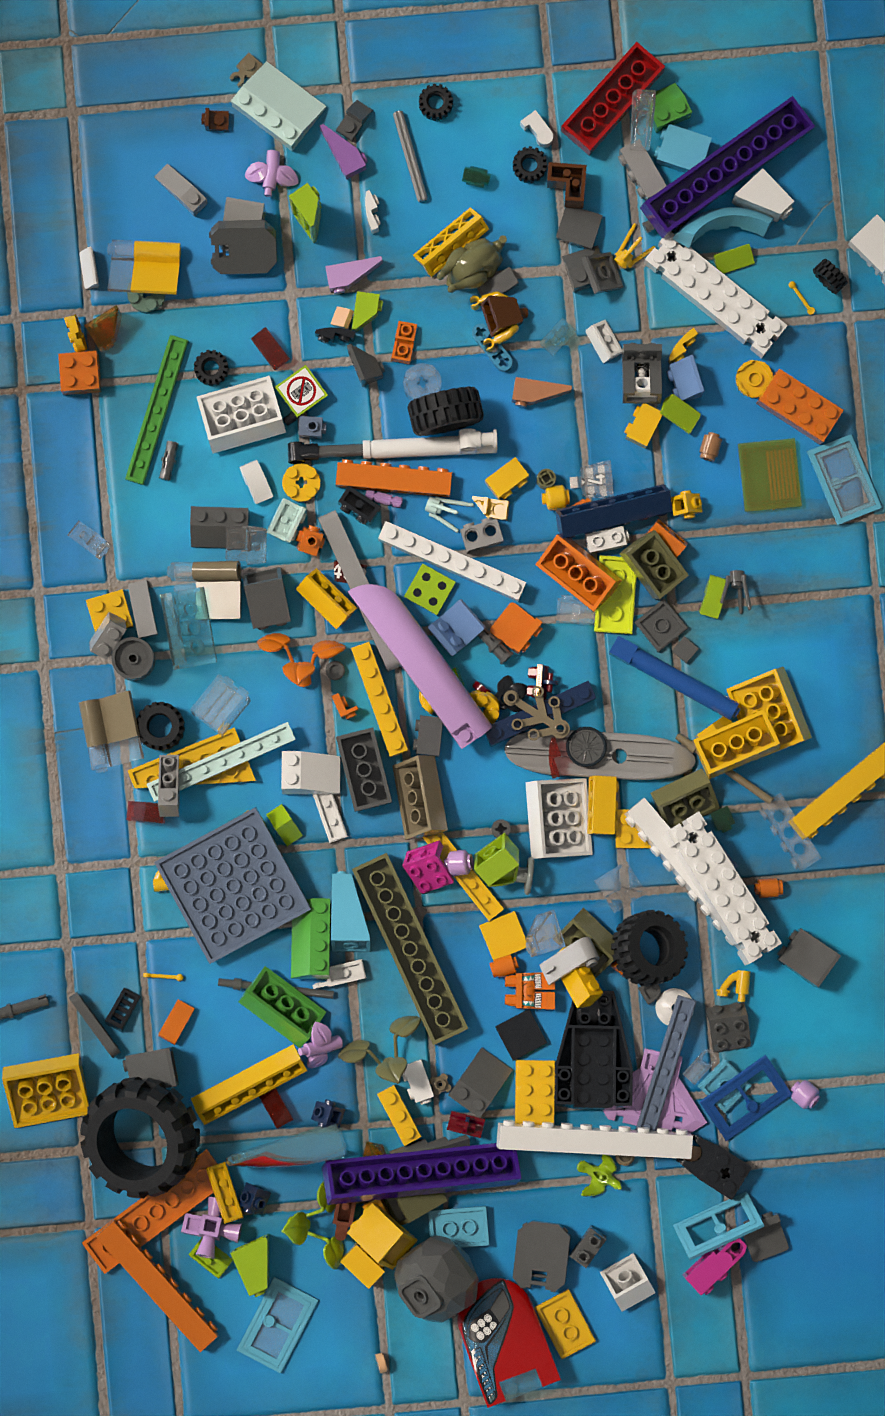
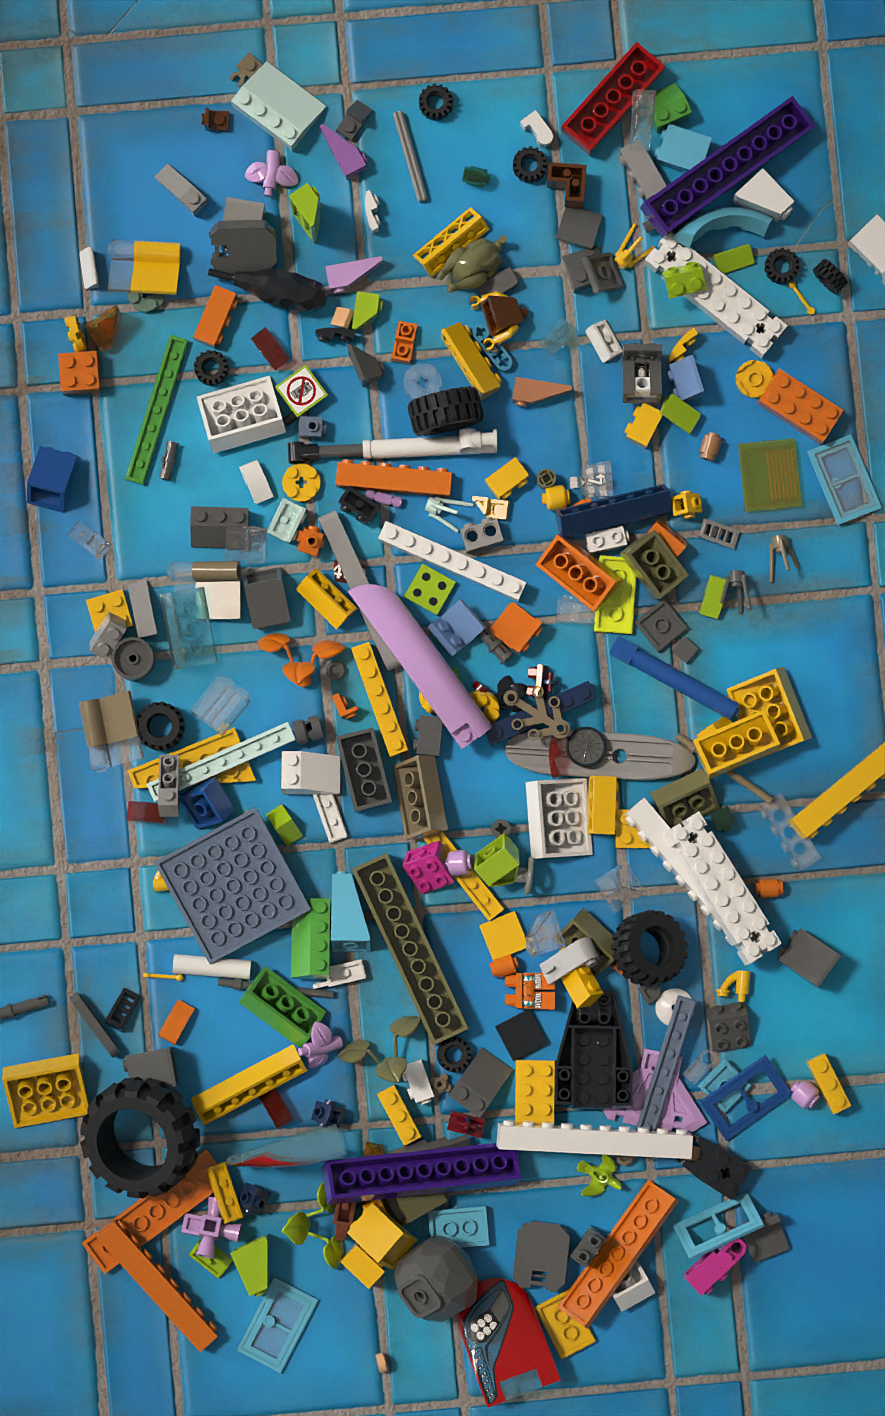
(51, 478): none -> blue slope
(206, 803): none -> blue slope
(216, 317): none -> orange brick
(220, 968): none -> white brick
(279, 288): none -> black piece
(300, 730): none -> dark grey wheel
(453, 1066): none -> black tyre
(470, 360): none -> yellow slope
(618, 1254): none -> orange plate
(684, 279): none -> lime bracket
(720, 527): none -> light grey slope
(774, 274): none -> black tyre
(781, 545): none -> dark tan plant
(828, 1083): none -> yellow brick

